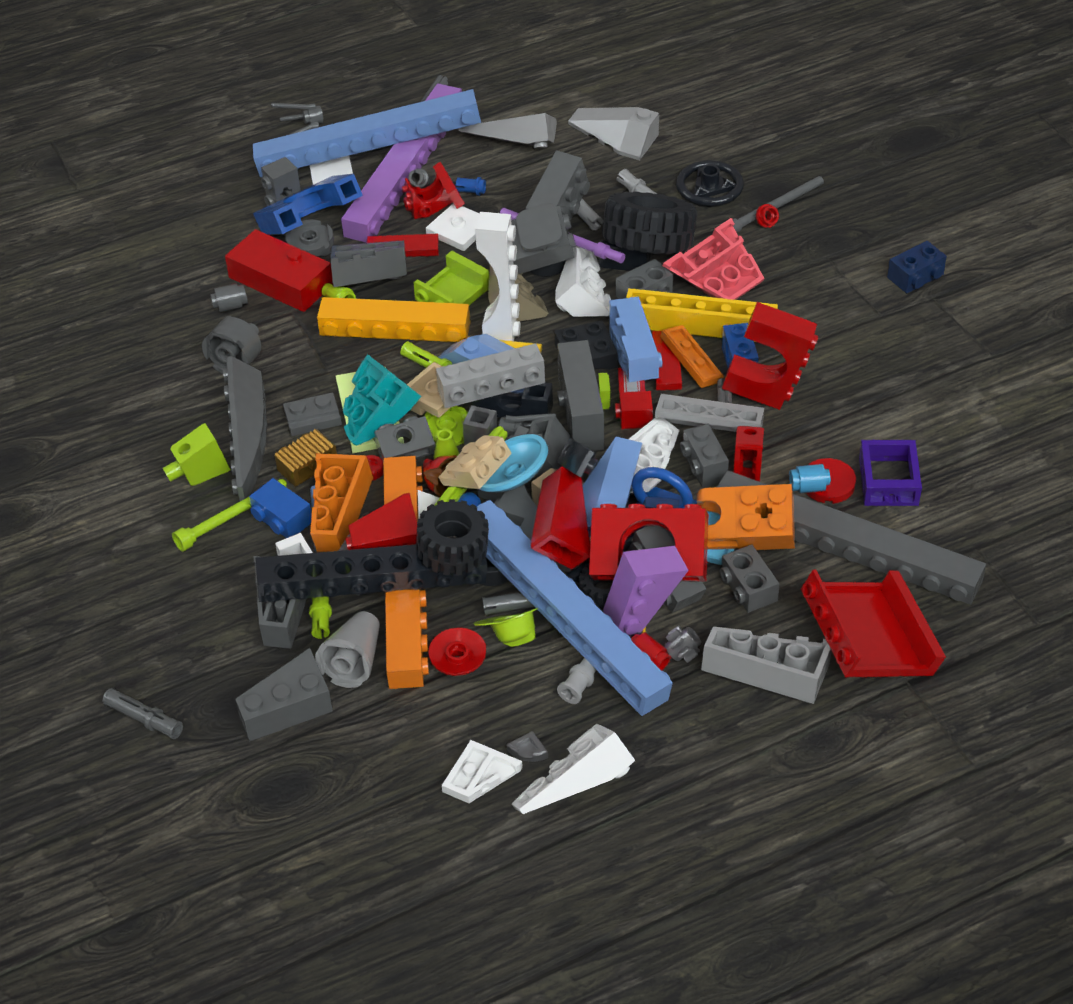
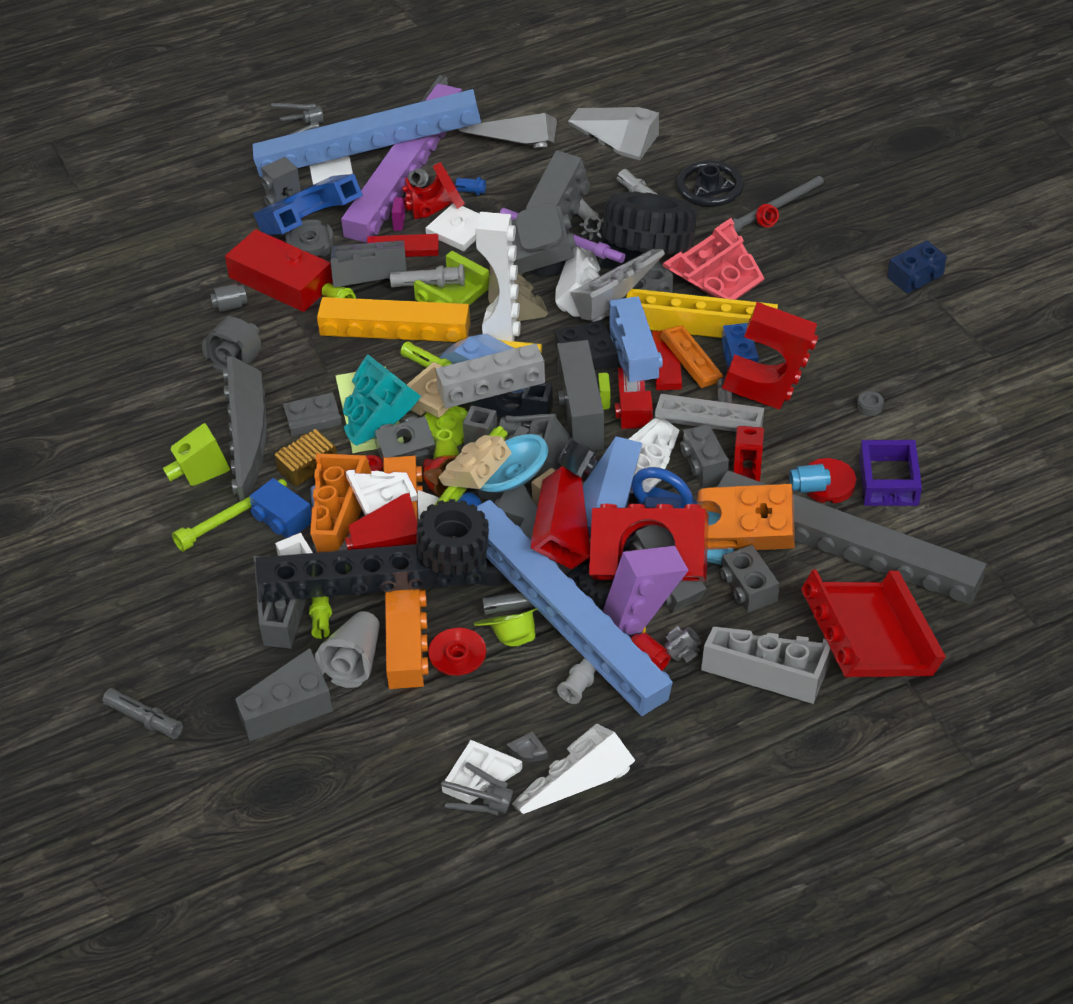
(379, 488): none -> white wing
(398, 214): none -> magenta tile
(439, 276): none -> light grey pin
(497, 798): none -> dark grey plant
(589, 223): none -> flat silver gear
(594, 297): none -> light grey wedge
(870, 403): none -> dark grey tile

